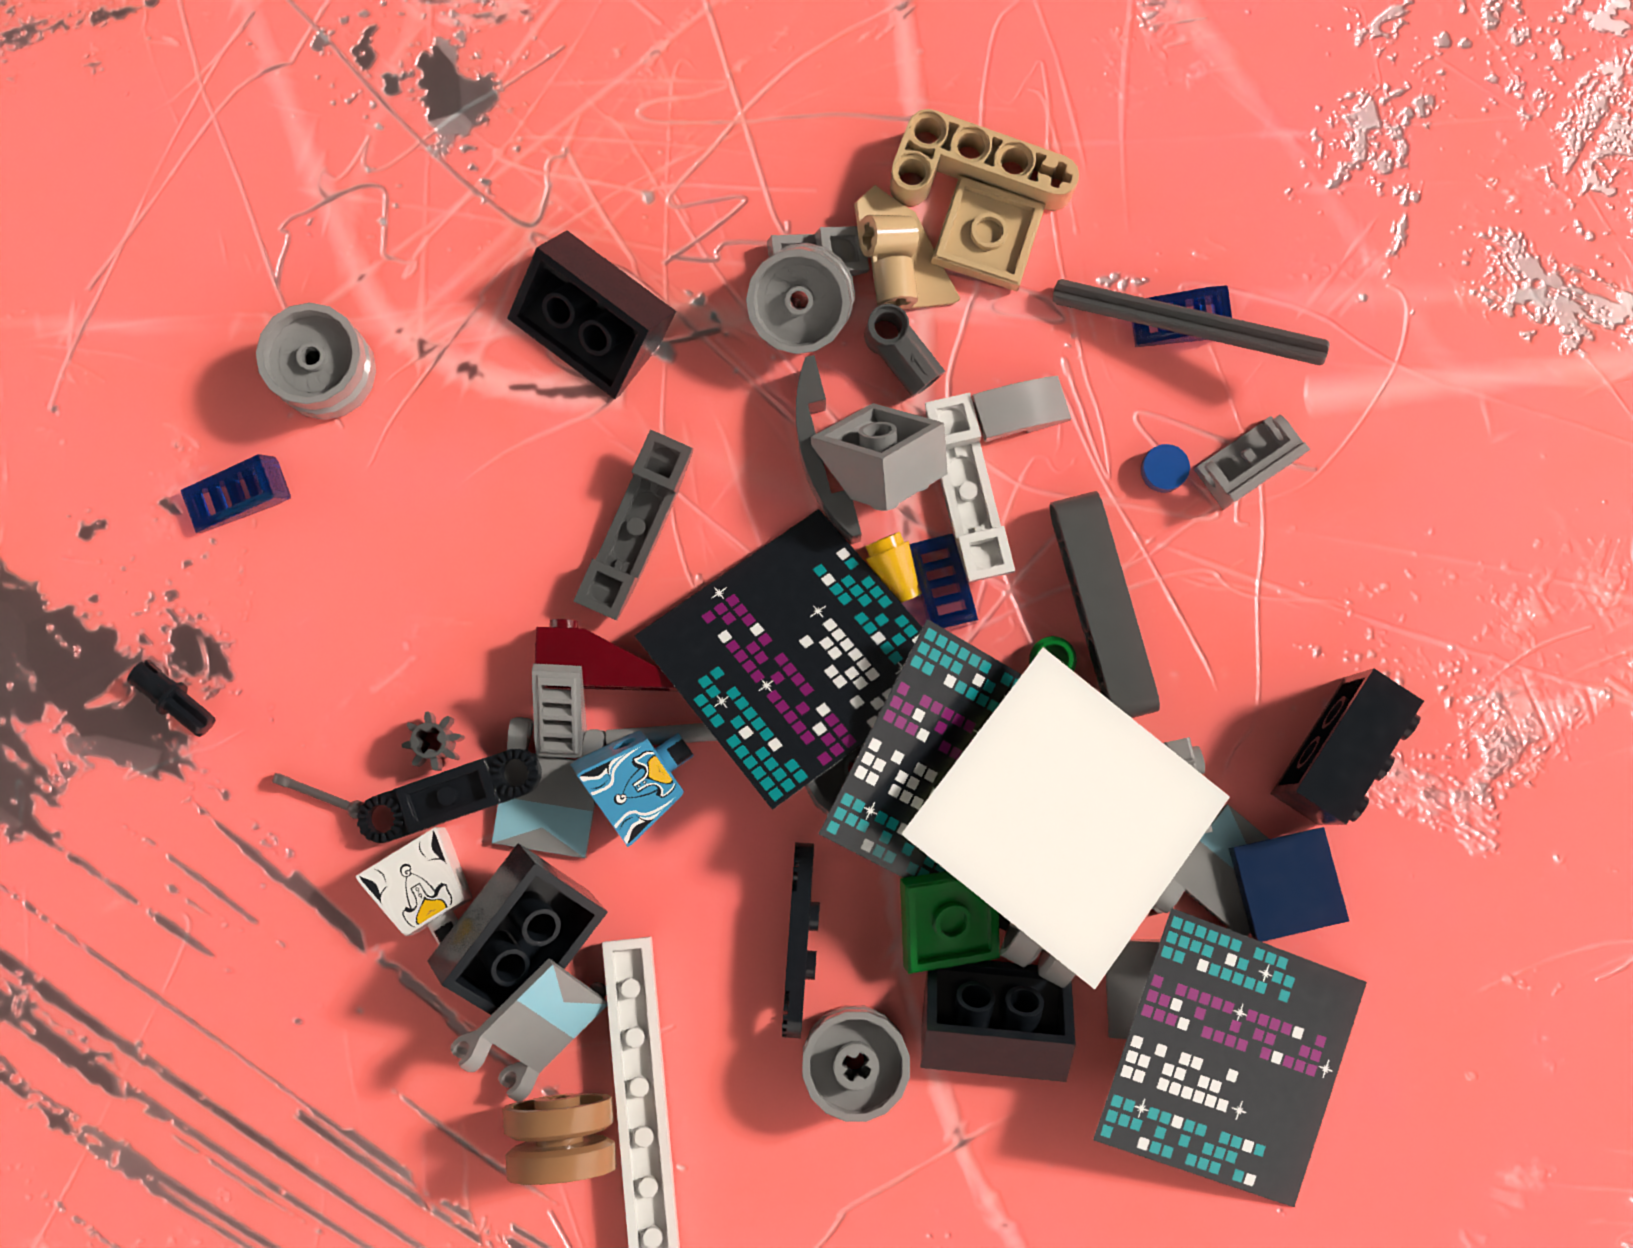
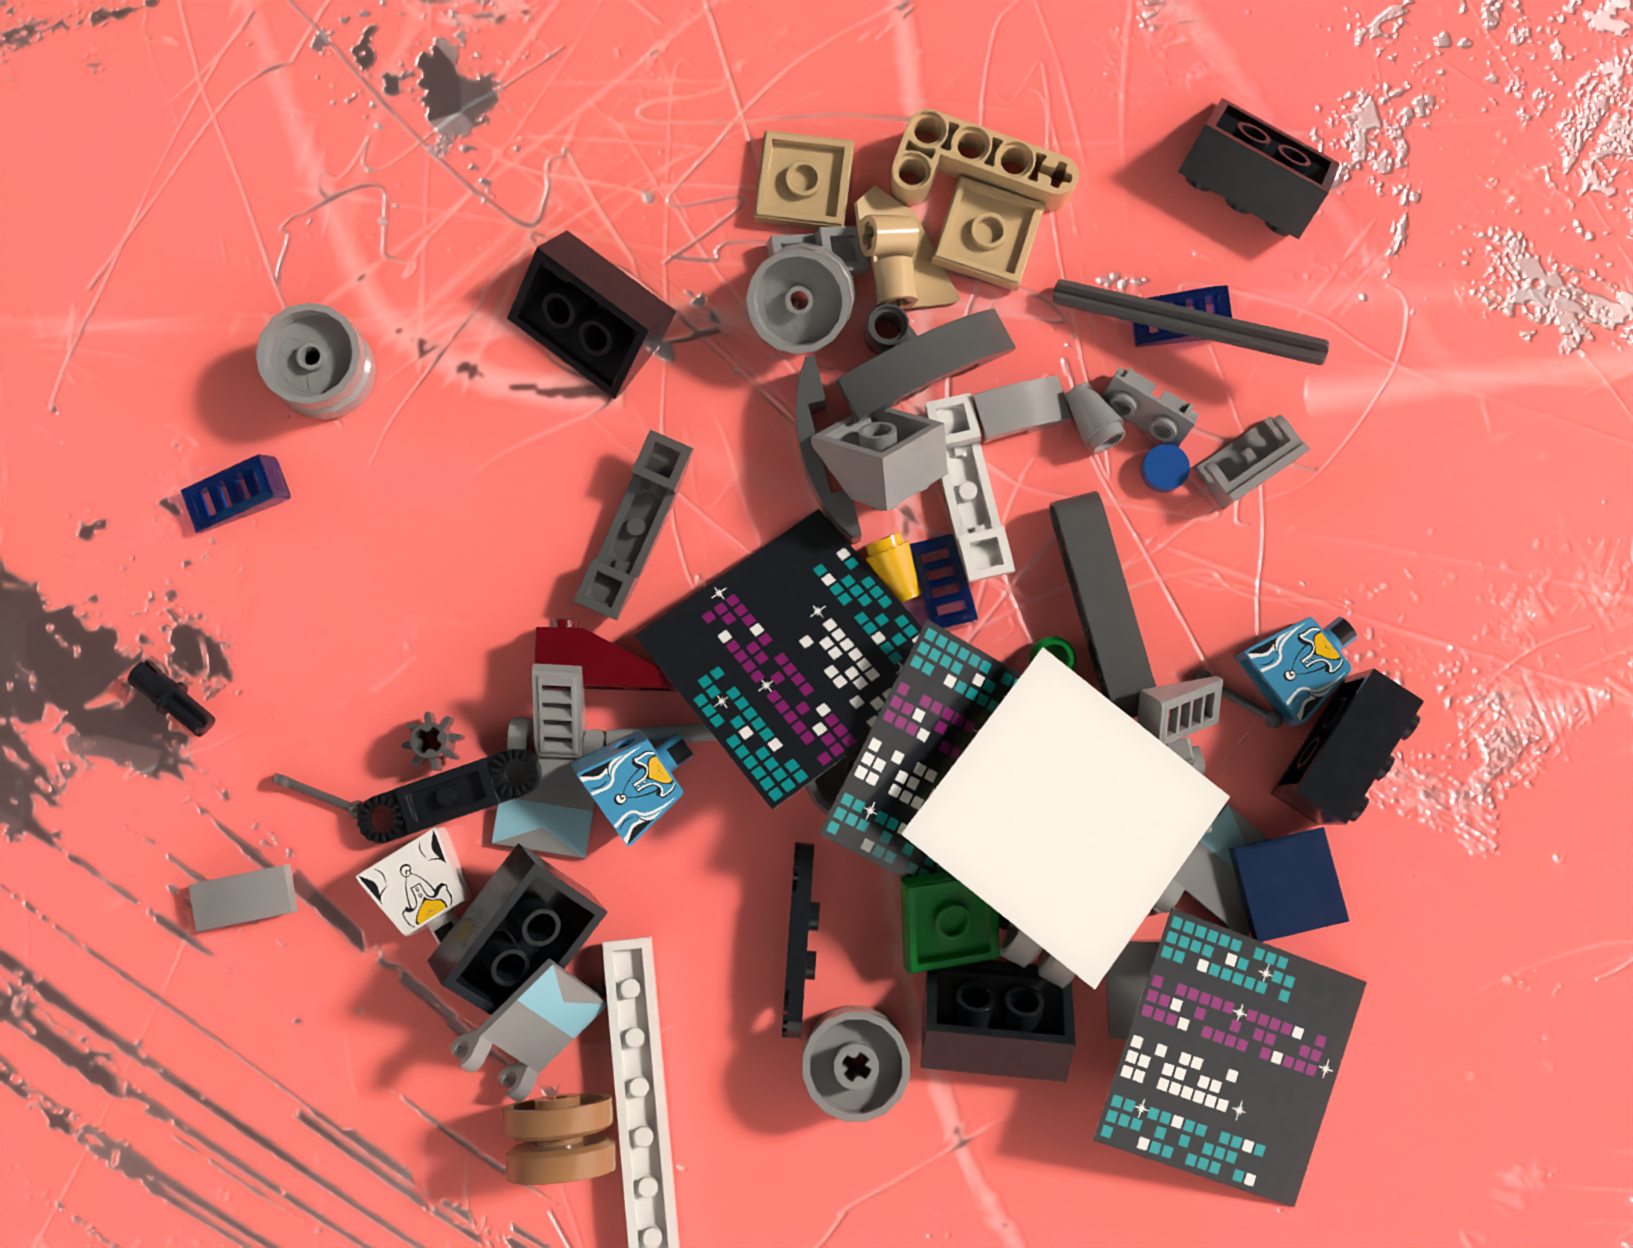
(243, 898): none -> light grey slope
(803, 180): none -> tan tile
(924, 361): none -> dark grey slope
(1095, 419): none -> light grey cone
(1157, 701): none -> light grey slope
(1164, 418): none -> light grey hinge
(1259, 169): none -> black slope
(1272, 718): none -> dark grey hinge
(1299, 666): none -> dark azure torso

